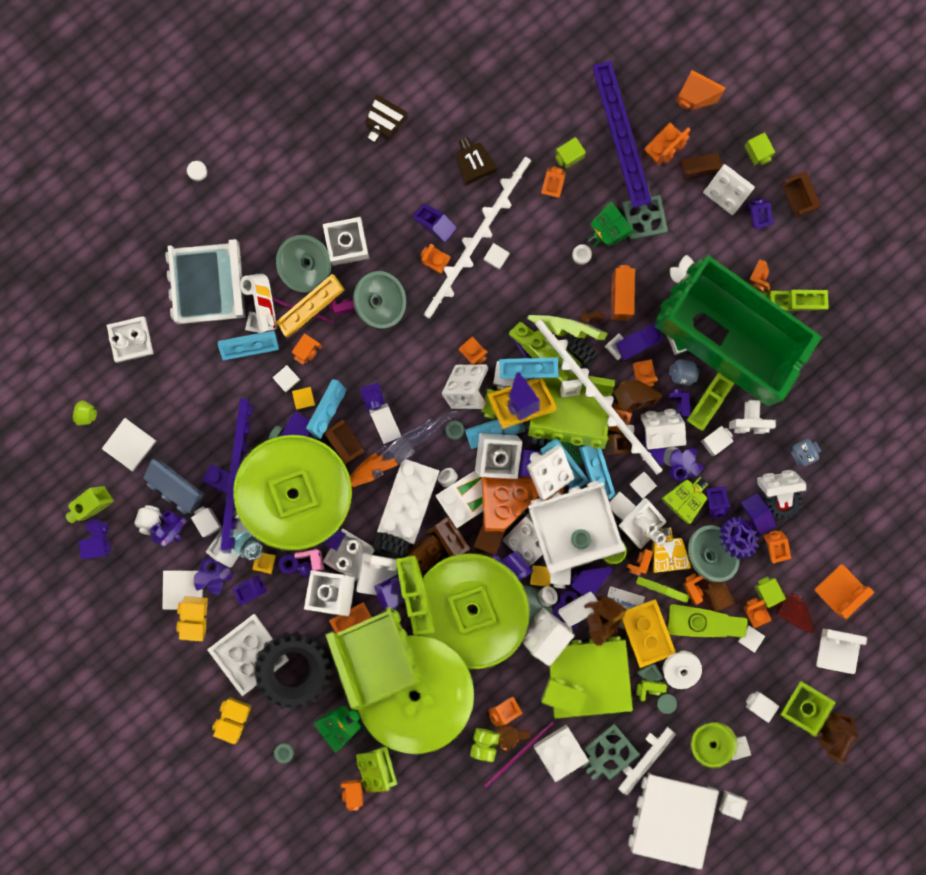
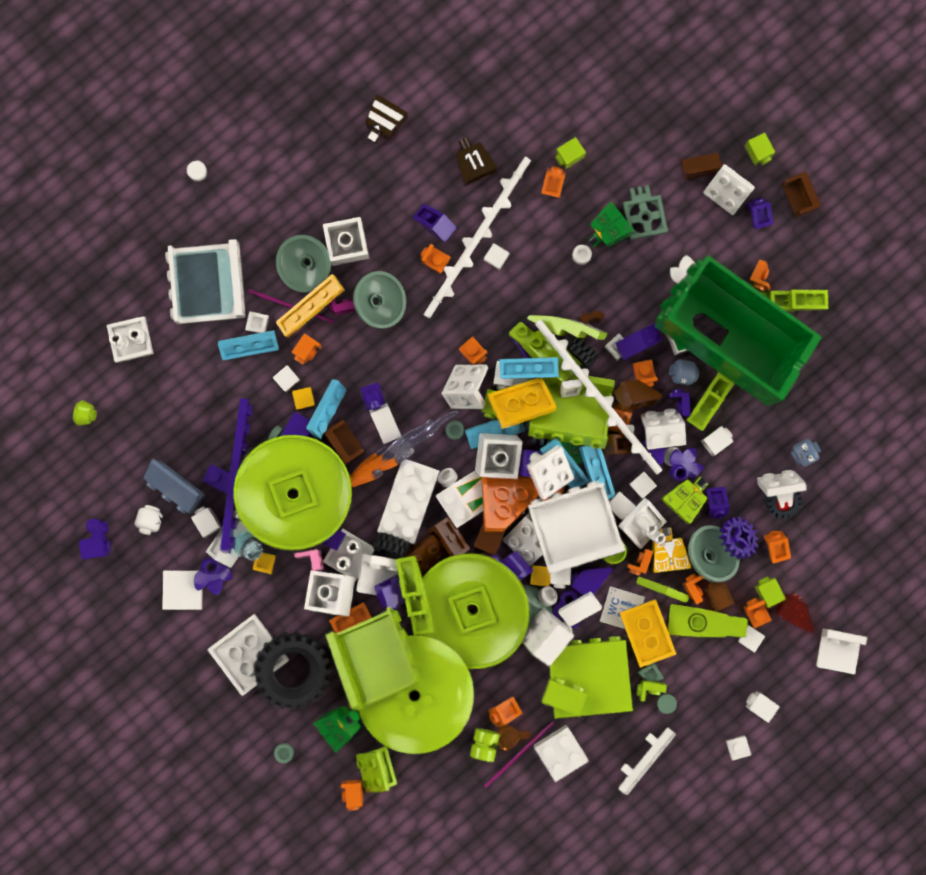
(89, 504): lime torso -> none
(129, 444): white tile -> none
(169, 530): dark purple hips -> none
(192, 618): yellow piece -> none
(228, 729): yellow piece -> none
(249, 590): dark purple bracket -> none
(260, 288): white door -> none
(304, 568): dark purple plate -> none
(522, 399): dark purple slope -> none
(581, 539): sand green tile -> none
(597, 764): sand green piece -> none
(606, 618): reddish brown piece -> none
(621, 134): dark purple plate -> none
(623, 293): orange brick -> none
(664, 145): orange bracket -> none
(673, 821): white panel -> none
(676, 663): white plate -> none
(699, 92): orange slope -> none
(725, 740): lime wheel -> none
(732, 805): white brick -> none
(752, 420): white plate -> none
(759, 514): dark purple slope -> none
(808, 708): lime slope -> none
(837, 736): reddish brown piece -> none
(843, 592): orange bracket -> none

